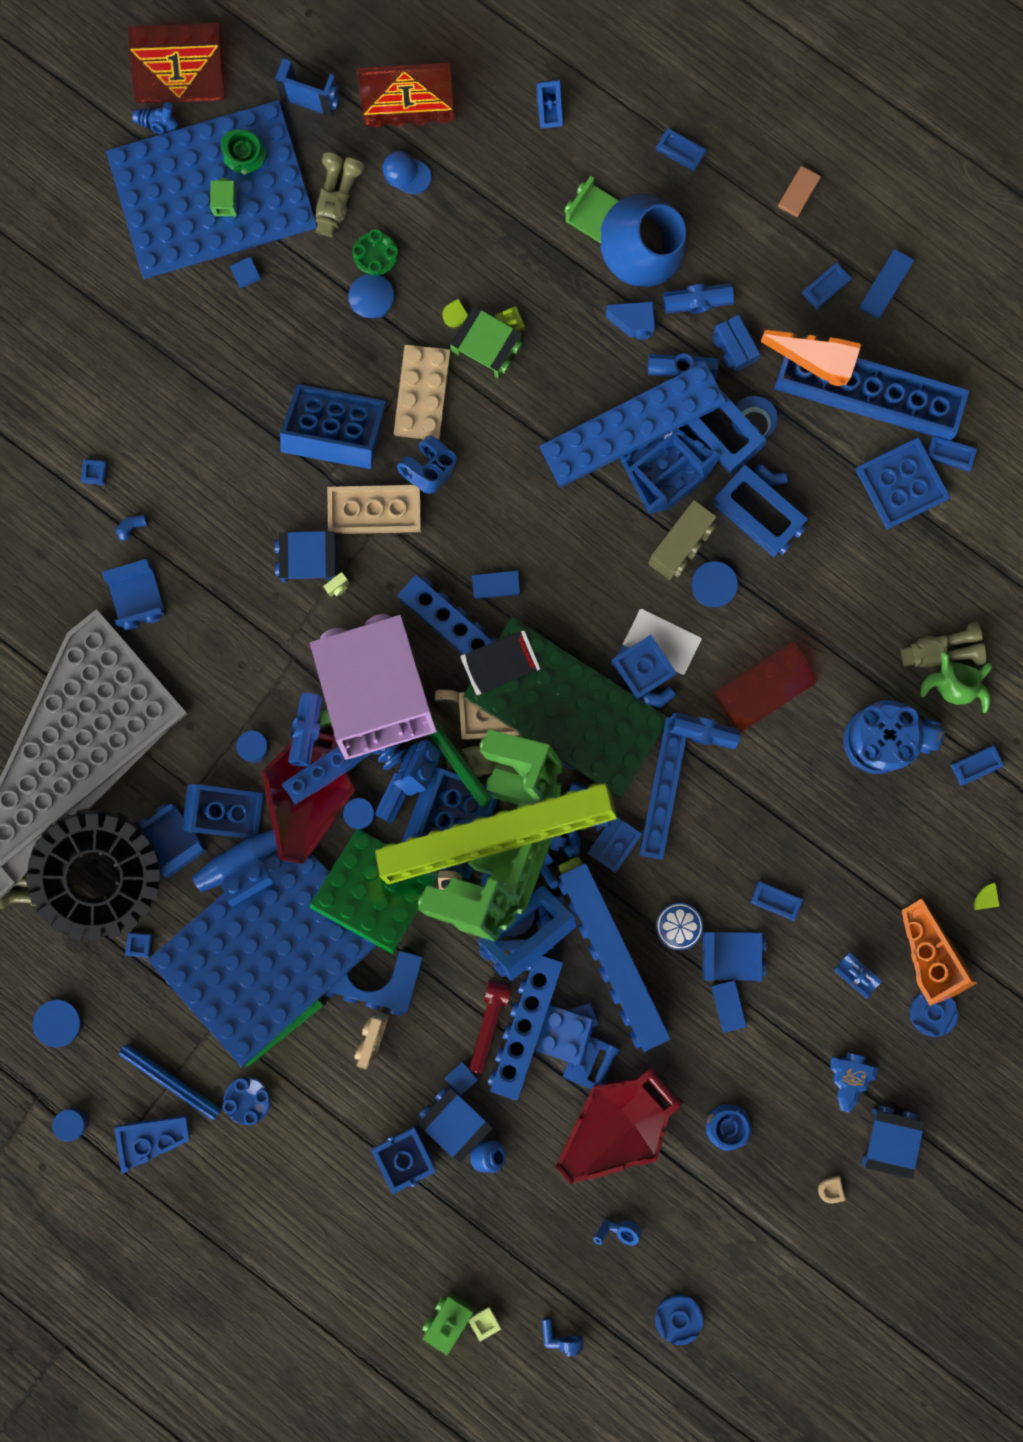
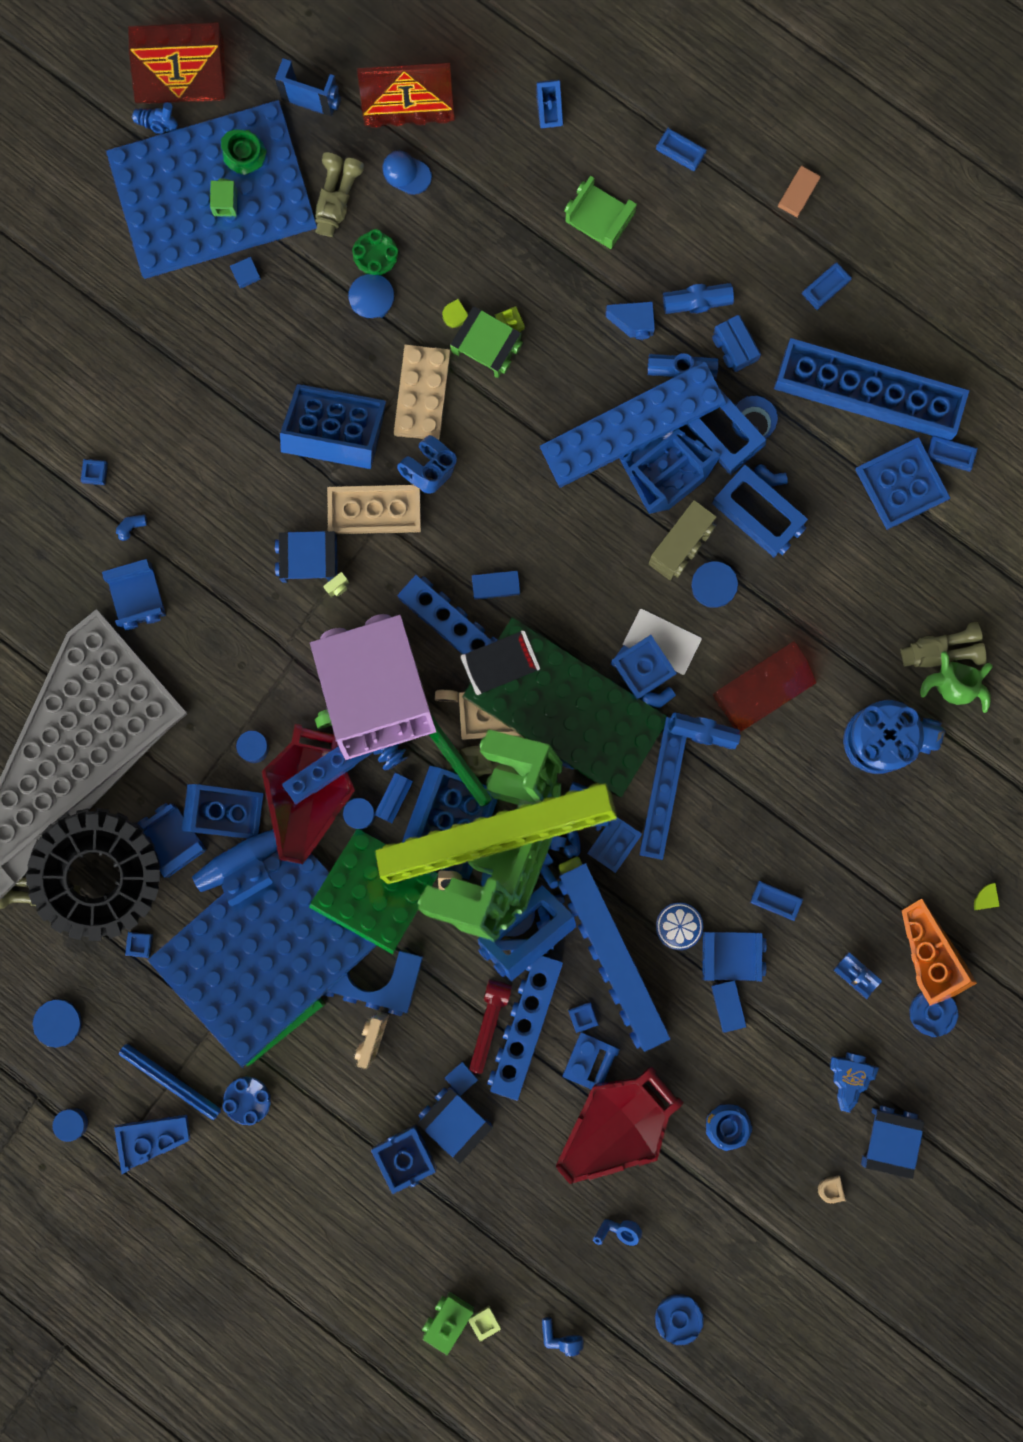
(305, 729): blue piece -> none
(417, 767): blue brick -> none
(488, 1156): blue head -> none
(565, 1035): blue plate -> none
(624, 248): blue cone -> none
(827, 360): wedge -> none
(886, 284): blue tile -> none
(977, 765): blue tile -> none

